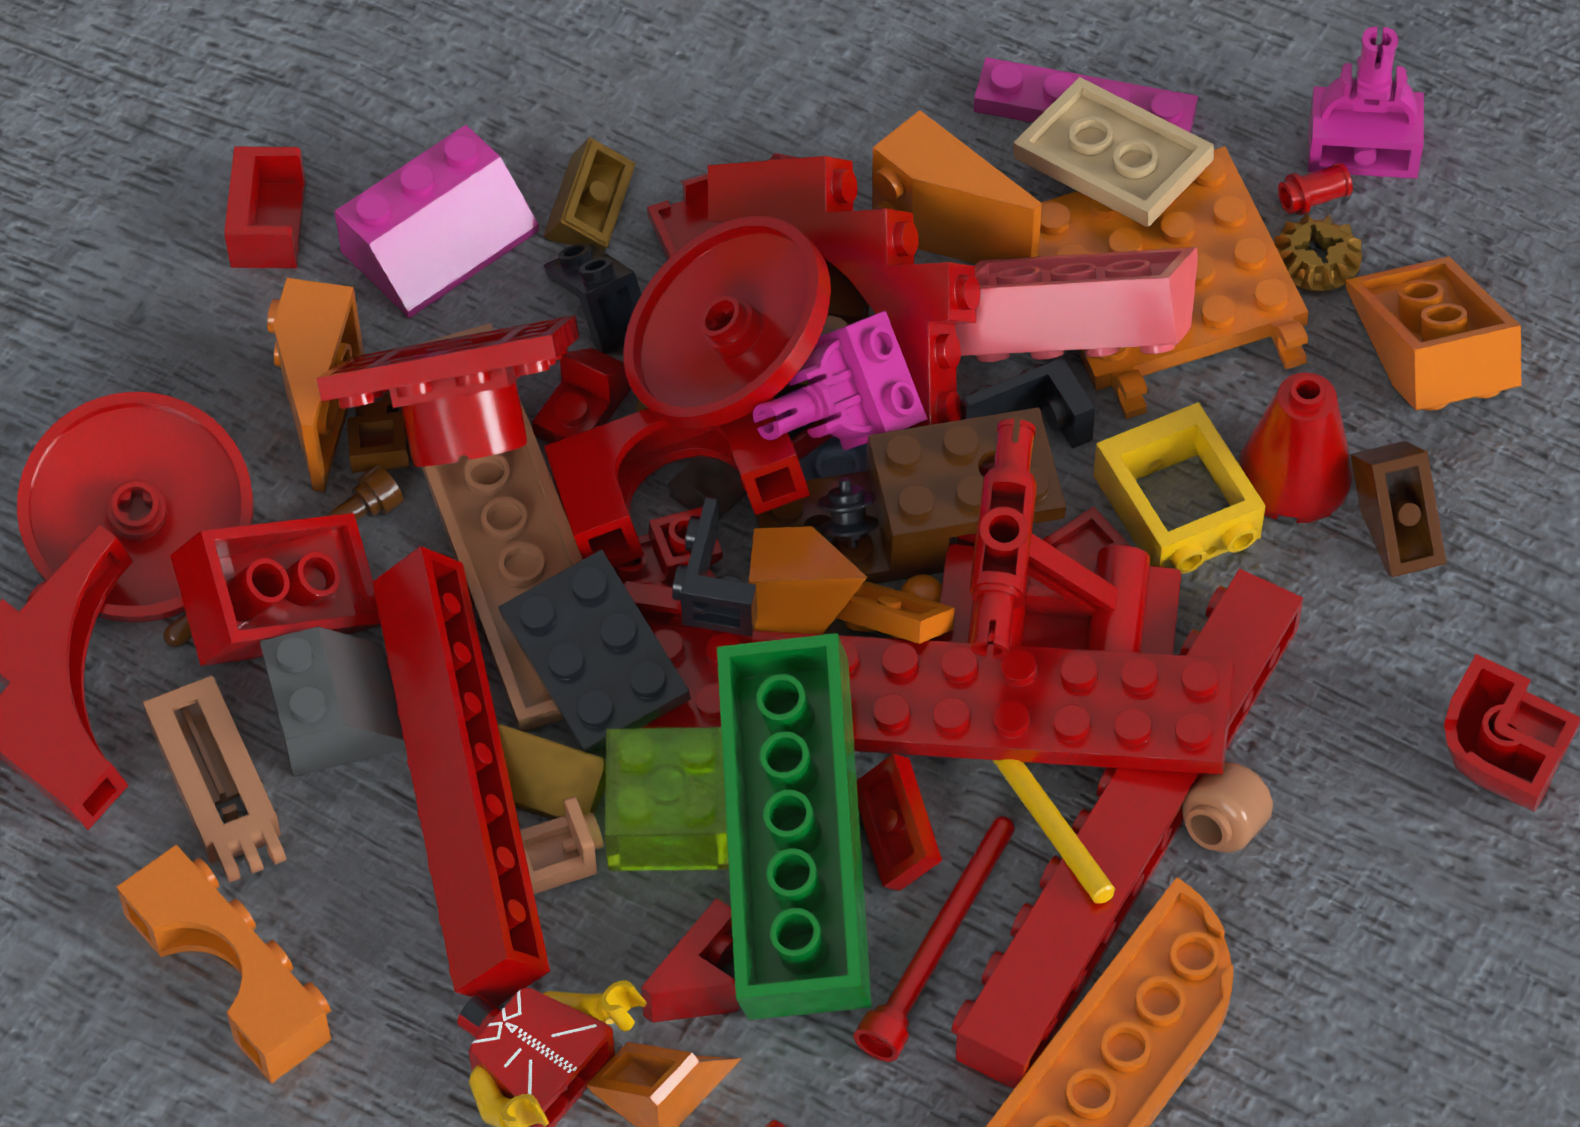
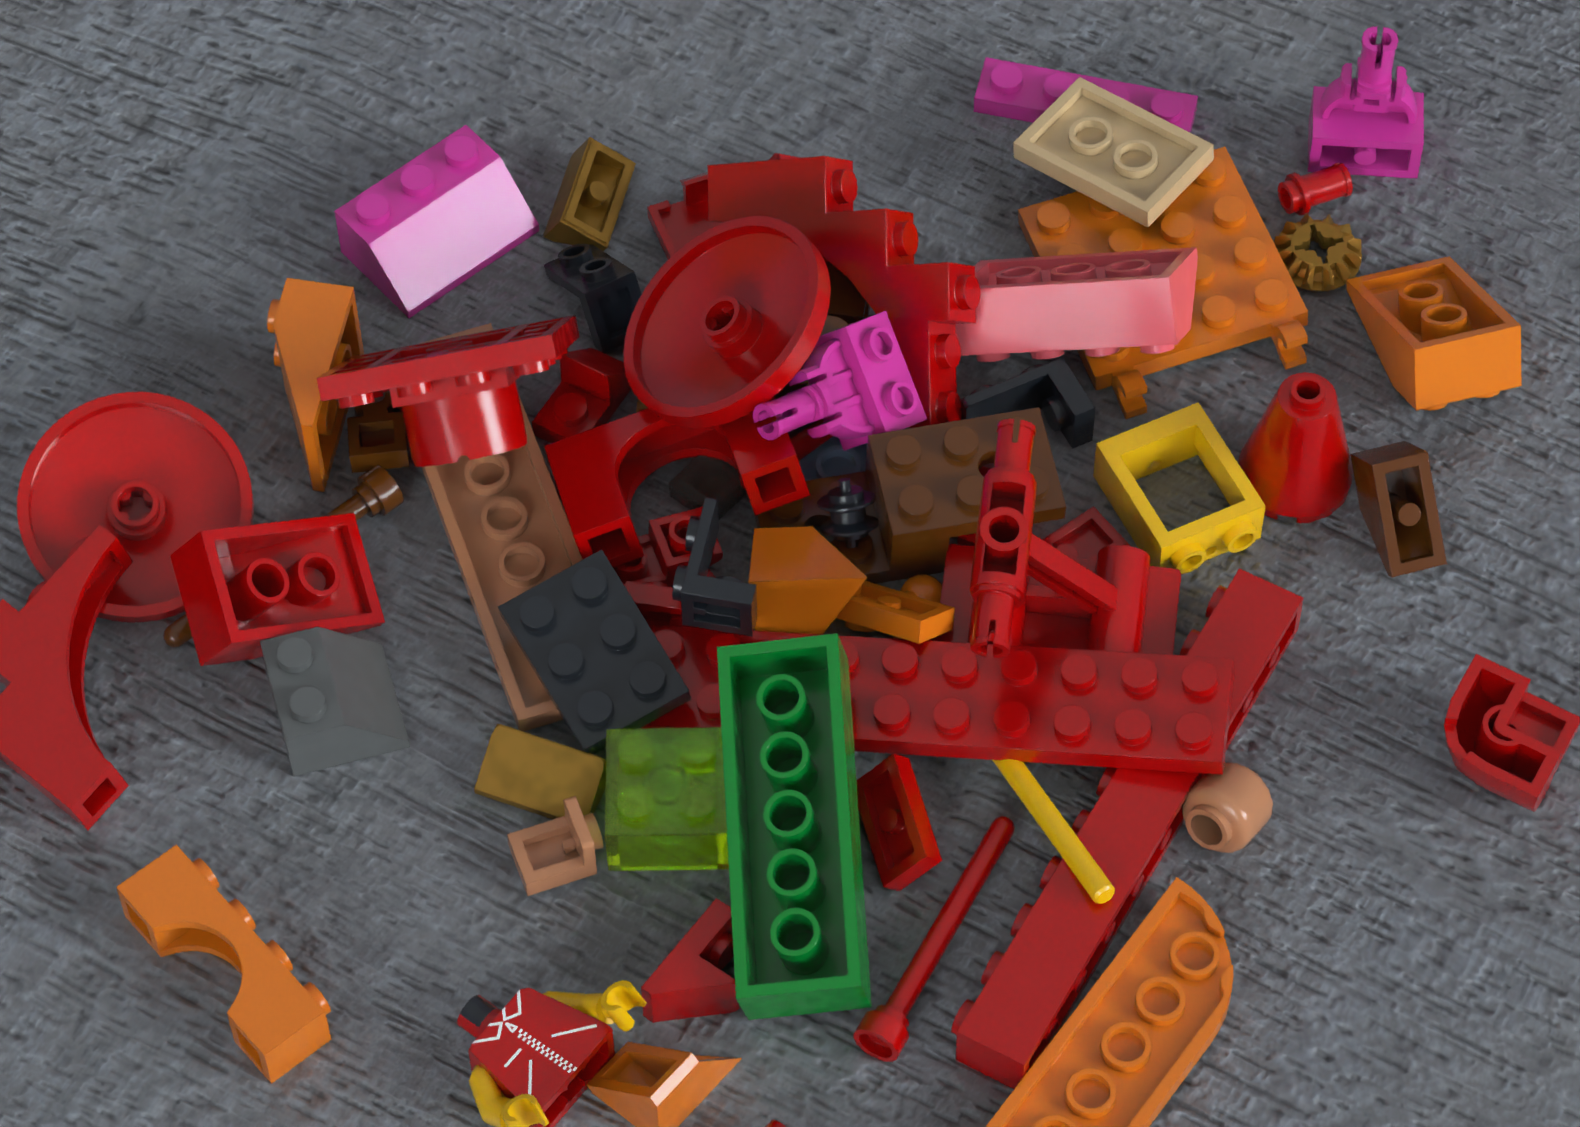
(211, 768): nougat hinge -> none
(265, 207): red panel -> none
(460, 778): red brick -> none
(955, 195): orange slope -> none

